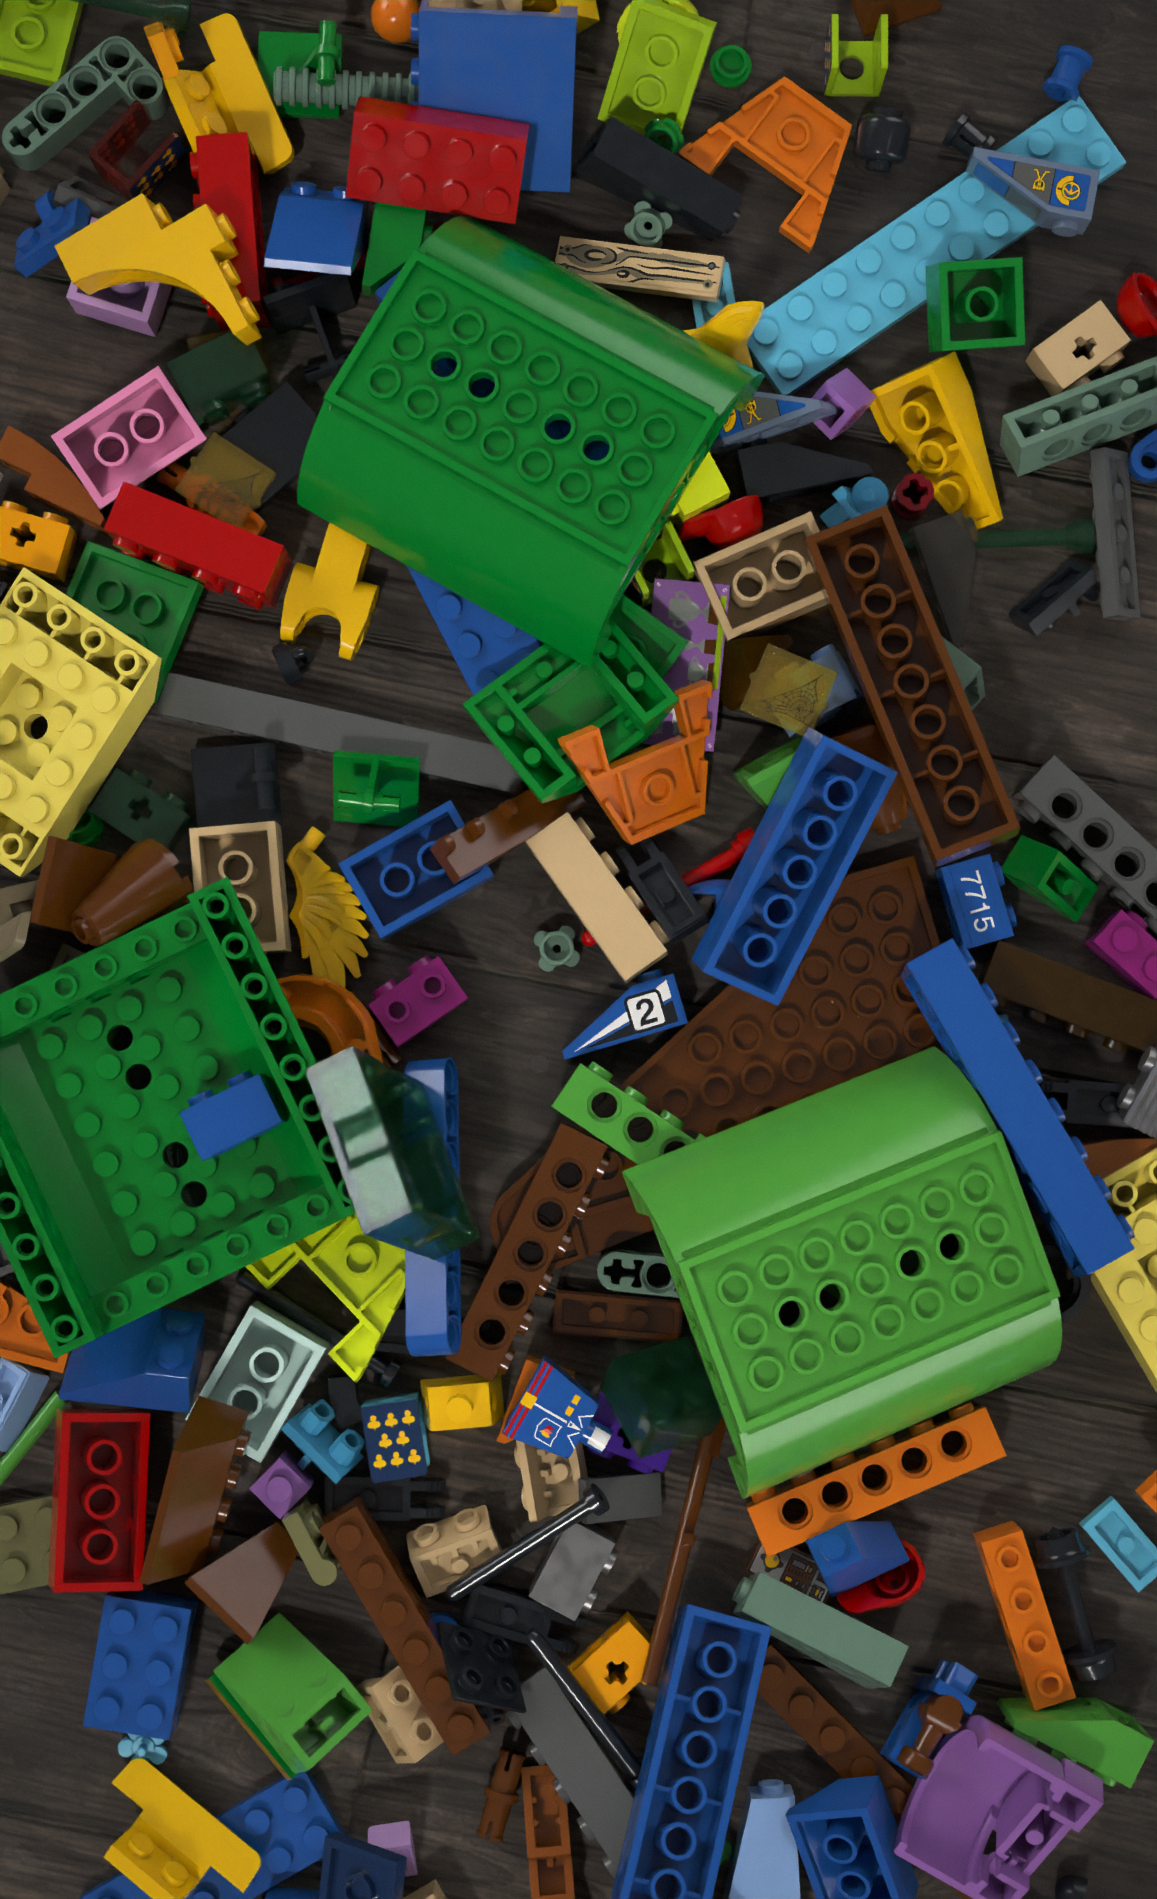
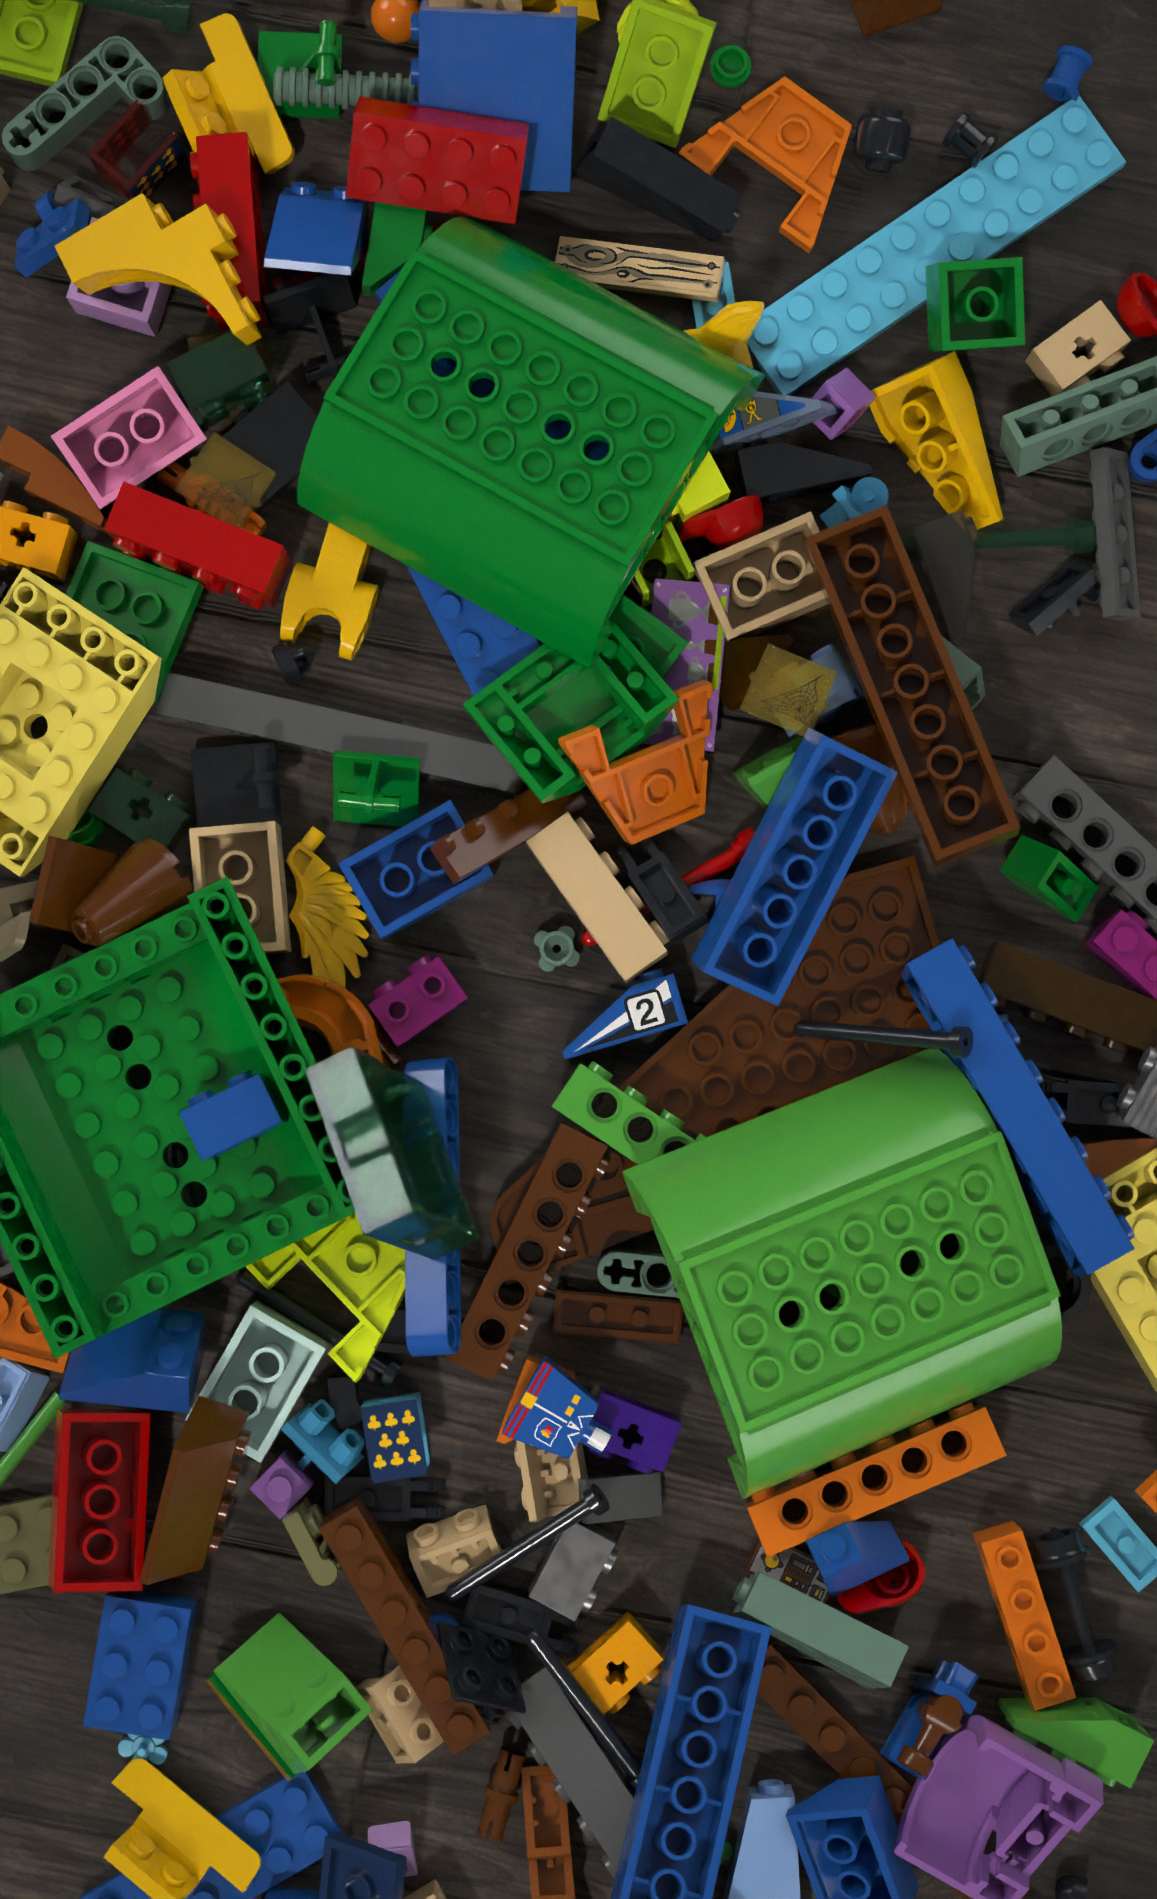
(165, 48): light orange hinge -> none
(246, 1579): reddish brown slope -> none
(461, 1402): yellow torso -> none
(639, 233): sand green plate -> none
(661, 1396): clear green brick -> none
(668, 128): green plate -> none
(684, 1541): reddish brown bar -> none
(870, 53): lime piece -> none
(920, 487): dark red bush -> none
(957, 1041): none -> black bar
(975, 901): blue brick -> none
(1043, 190): slope -> none

